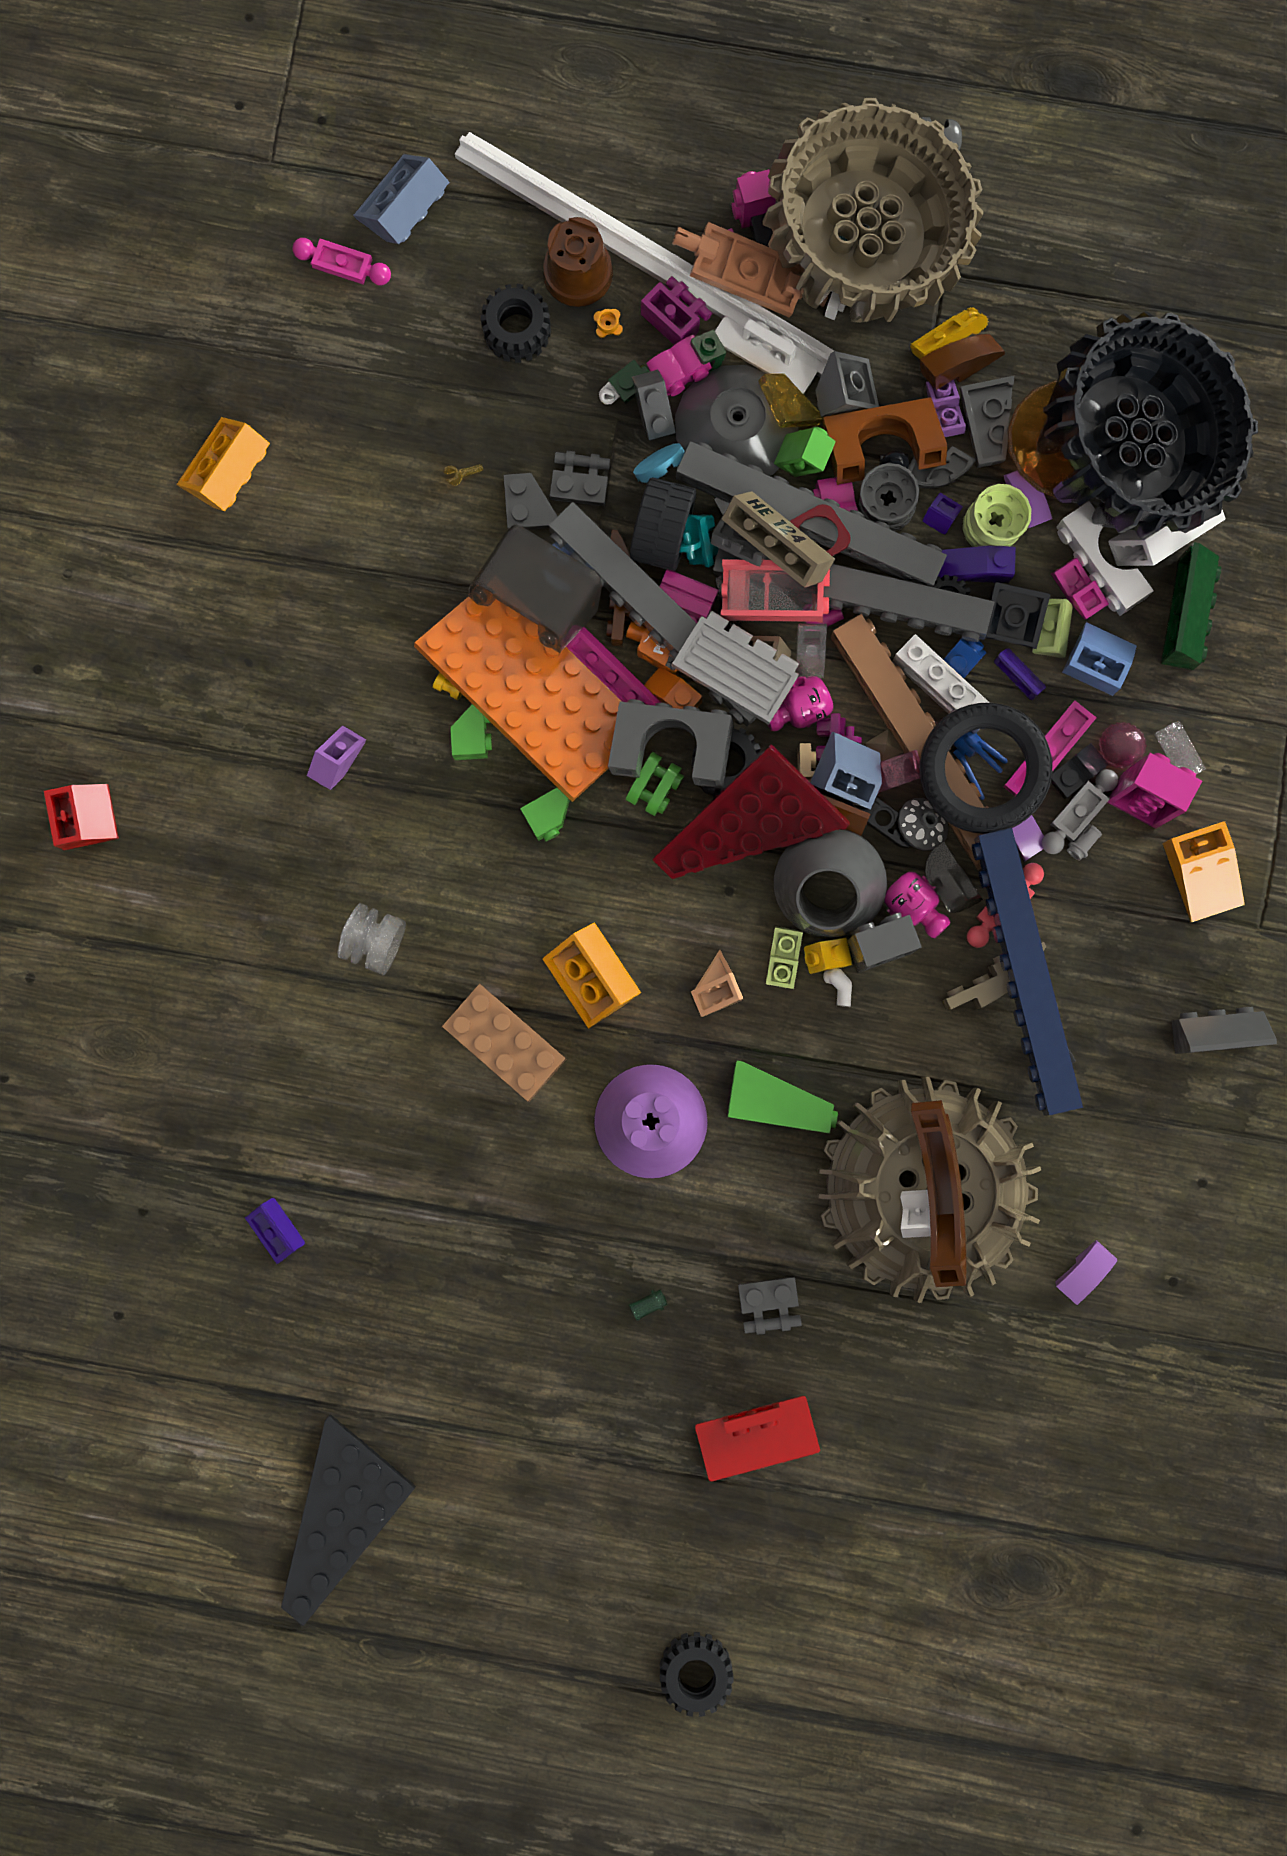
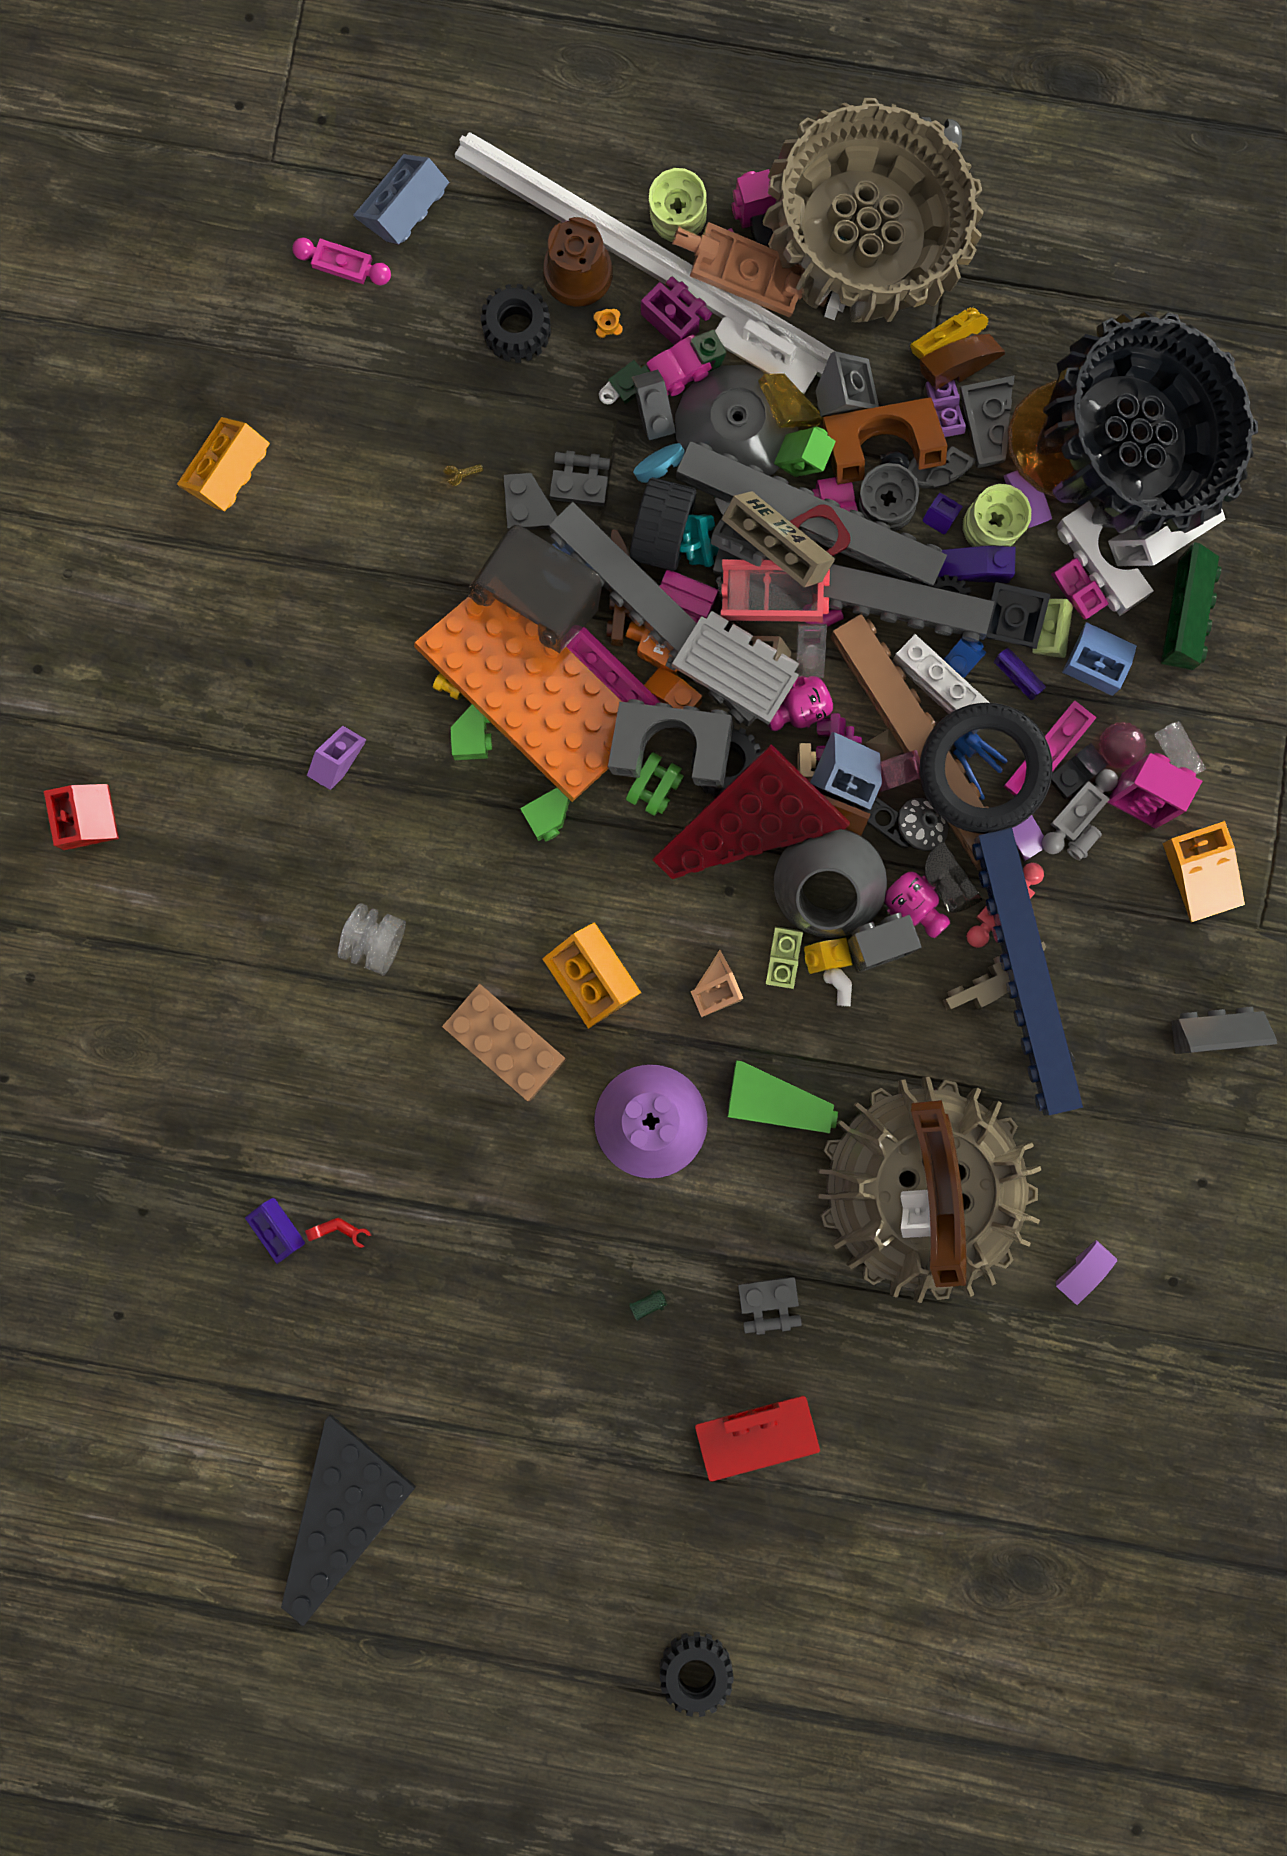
(333, 1225): none -> red arm
(676, 190): none -> yellowish green wheel

